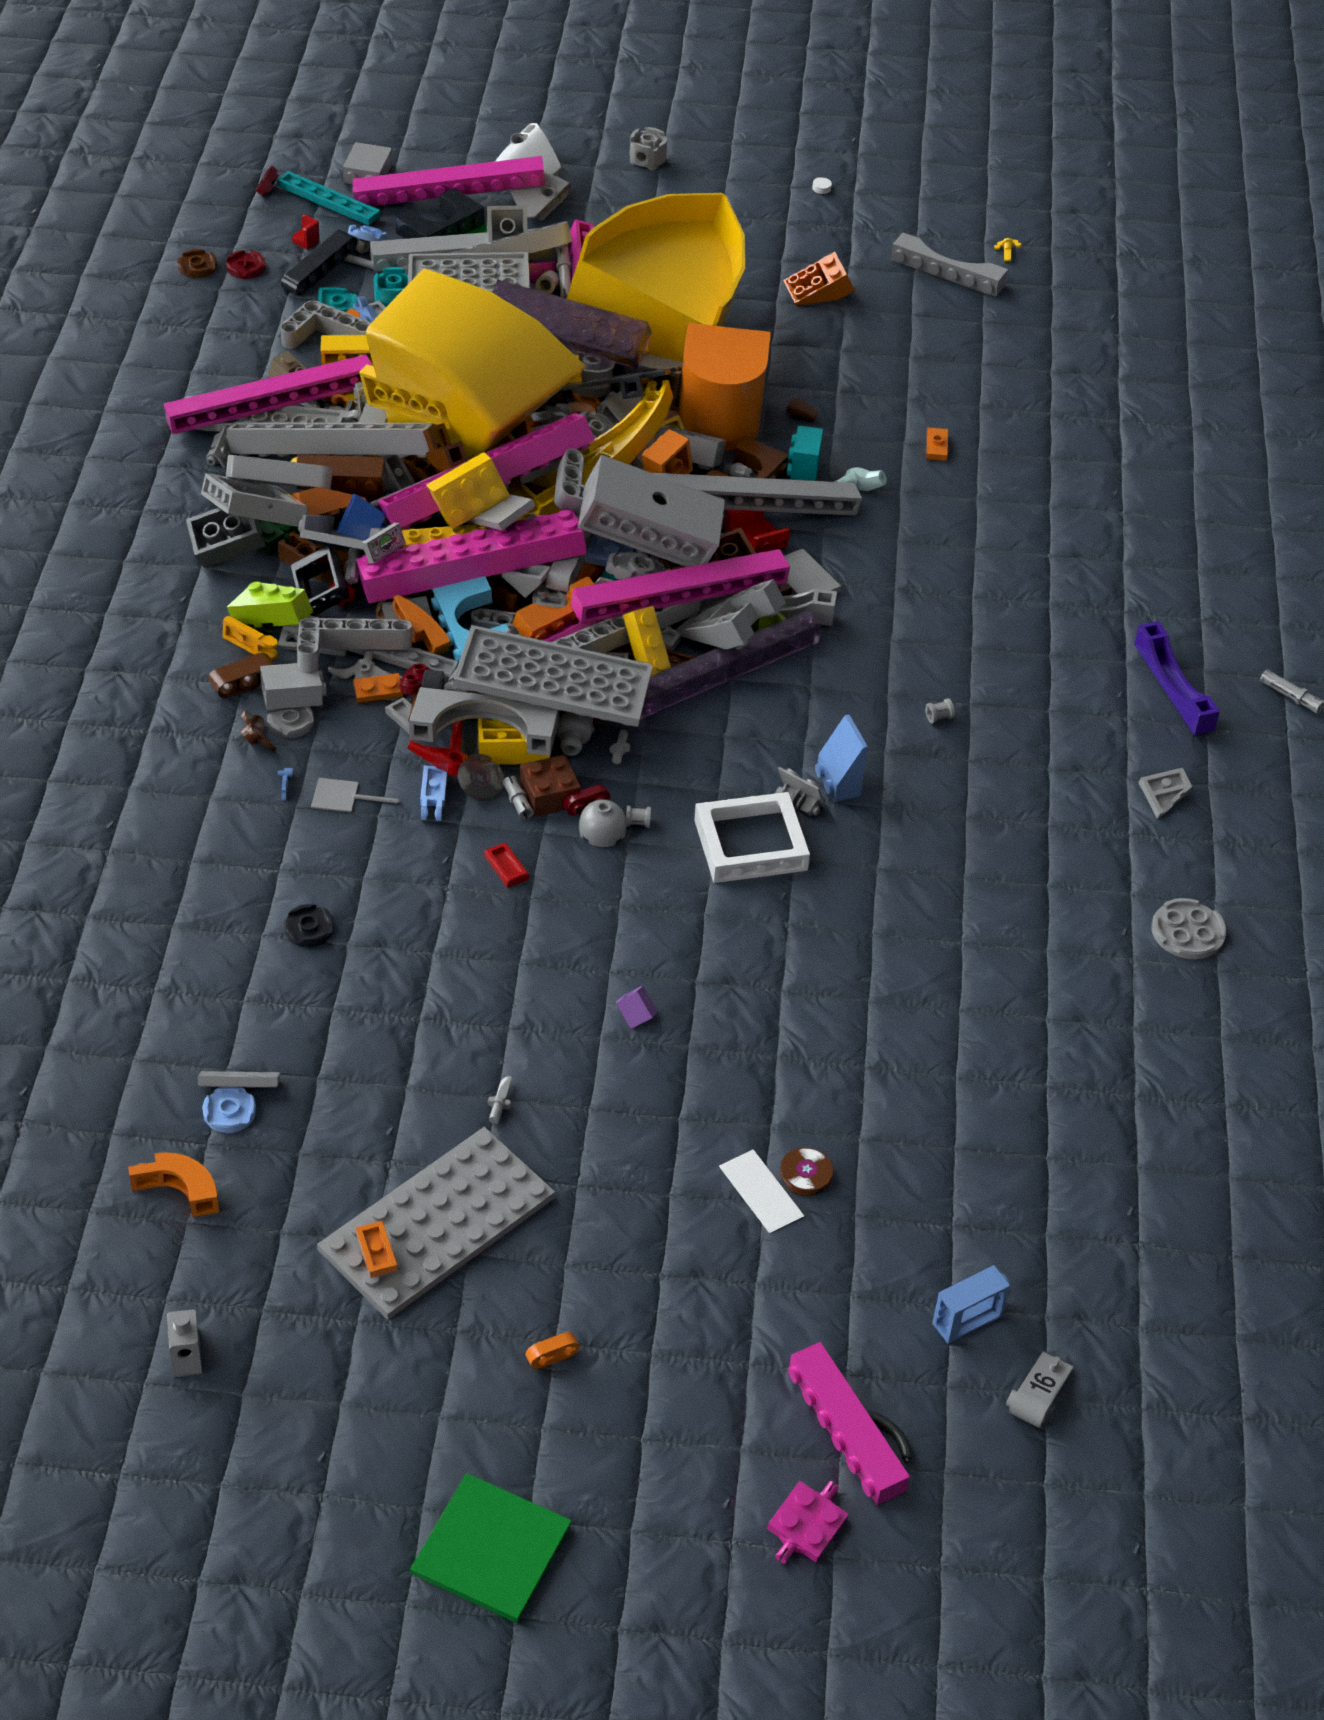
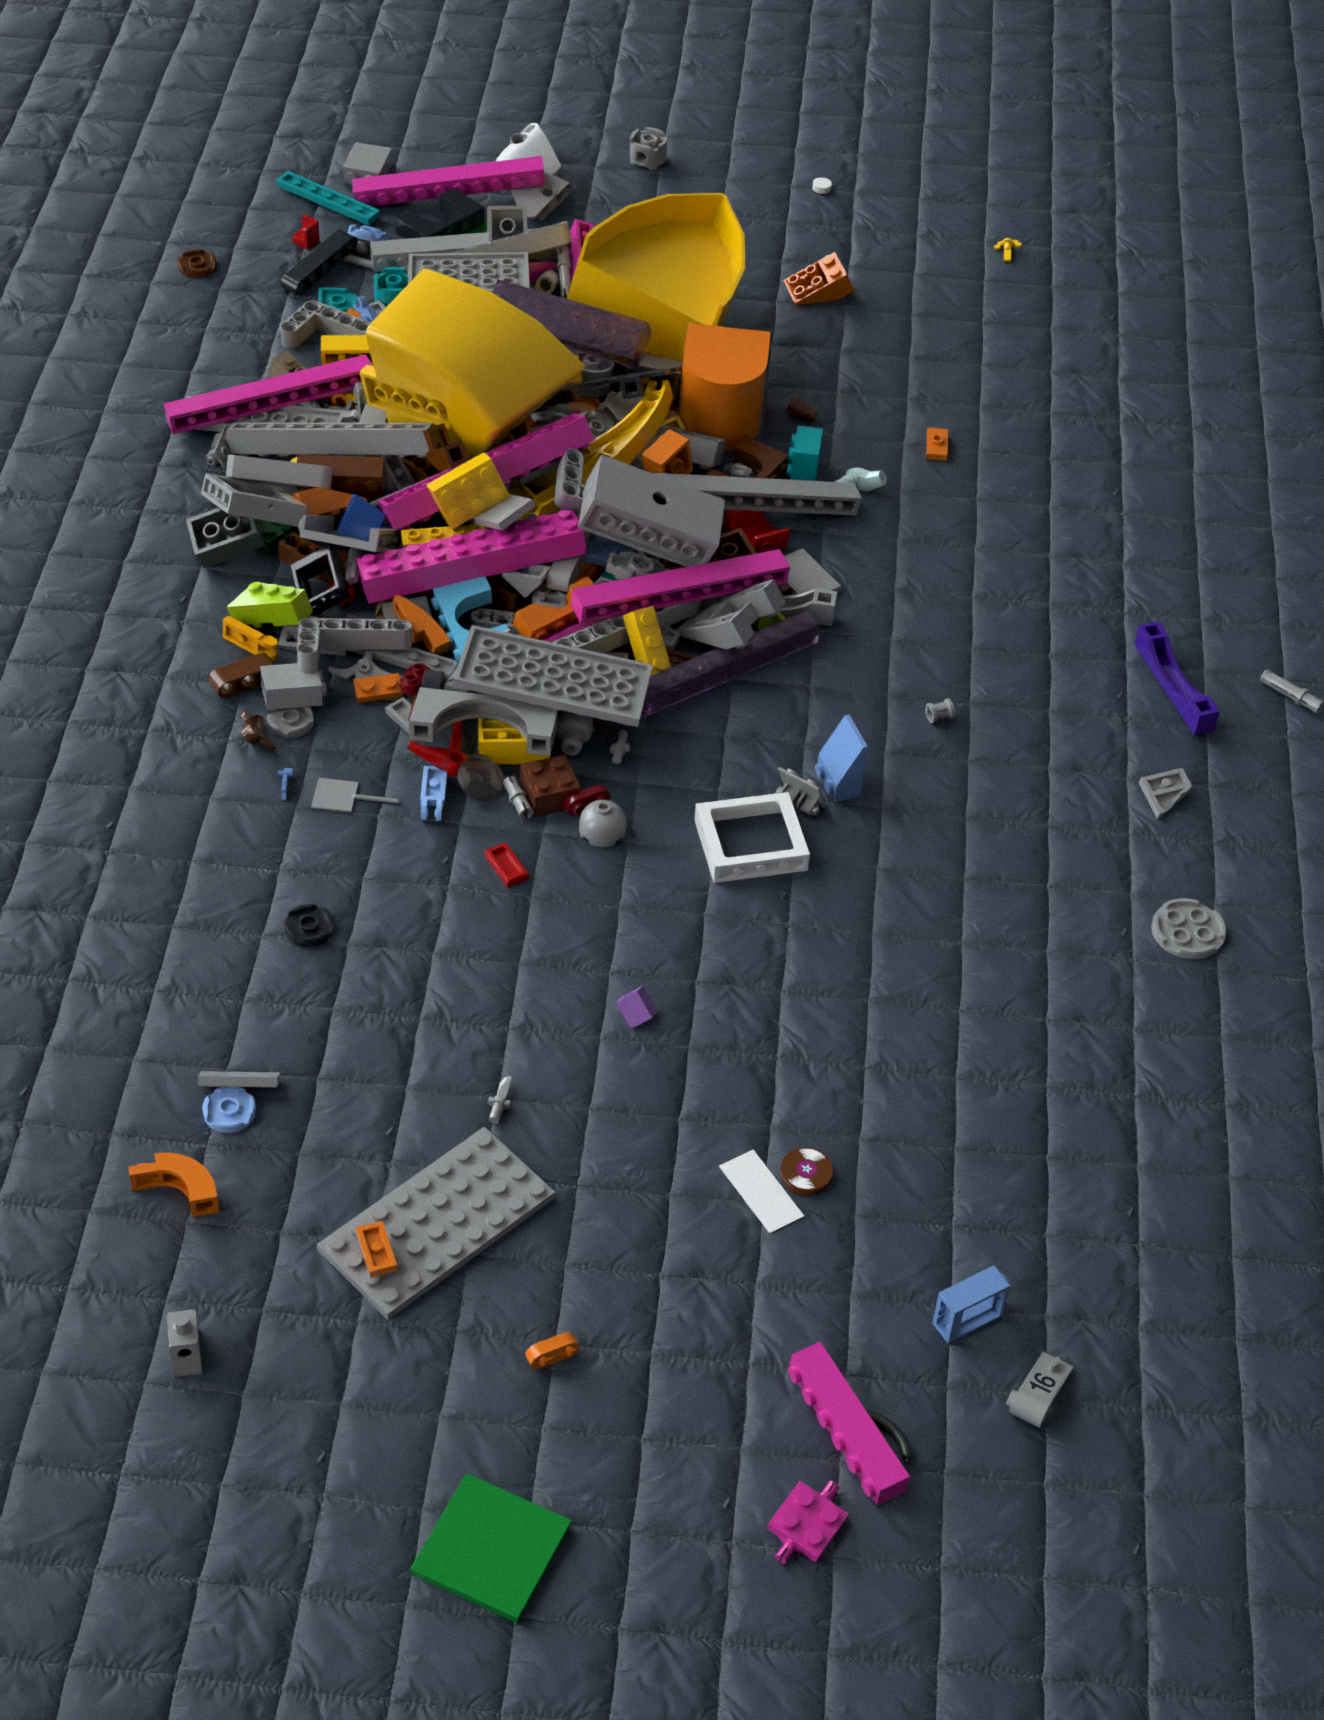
(245, 265): dark red tile -> none
(267, 181): dark red plate -> none
(383, 543): light grey tile -> none
(638, 816): light grey bush -> none
(981, 277): light grey arch -> none

